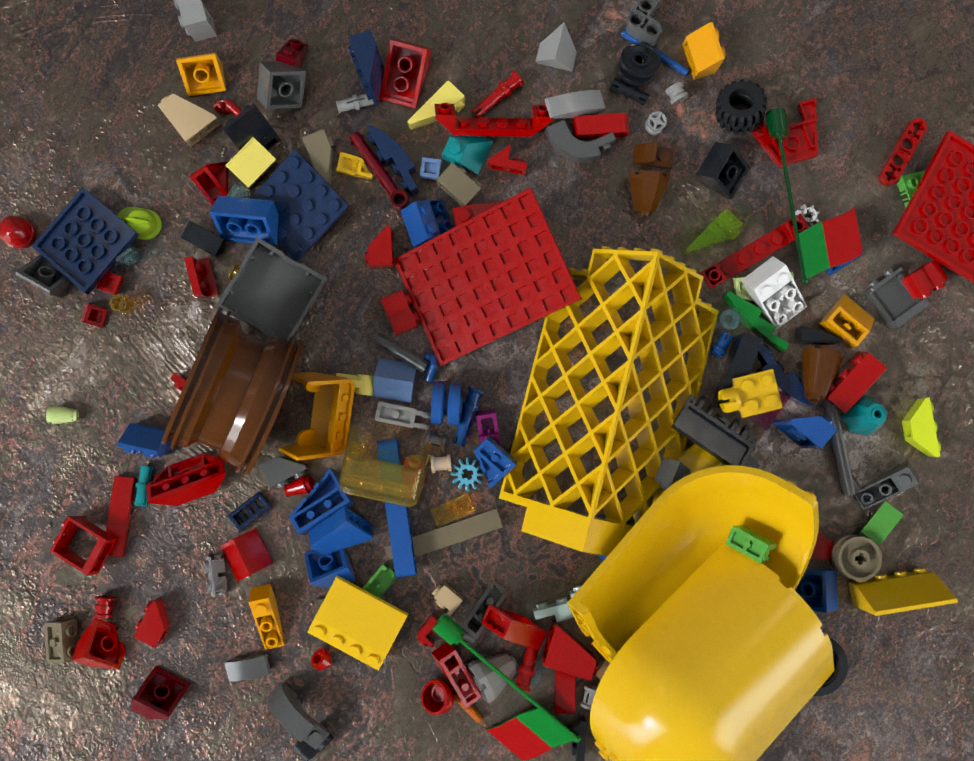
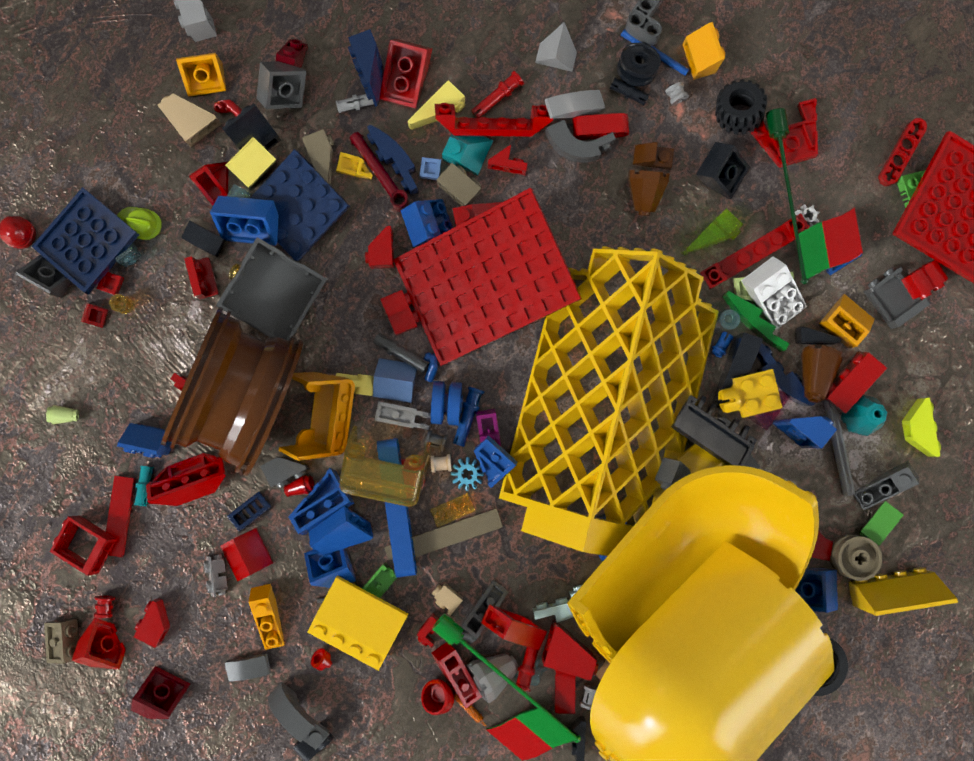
(656, 118): light grey wheel -> none
(750, 543): bright green hinge -> none

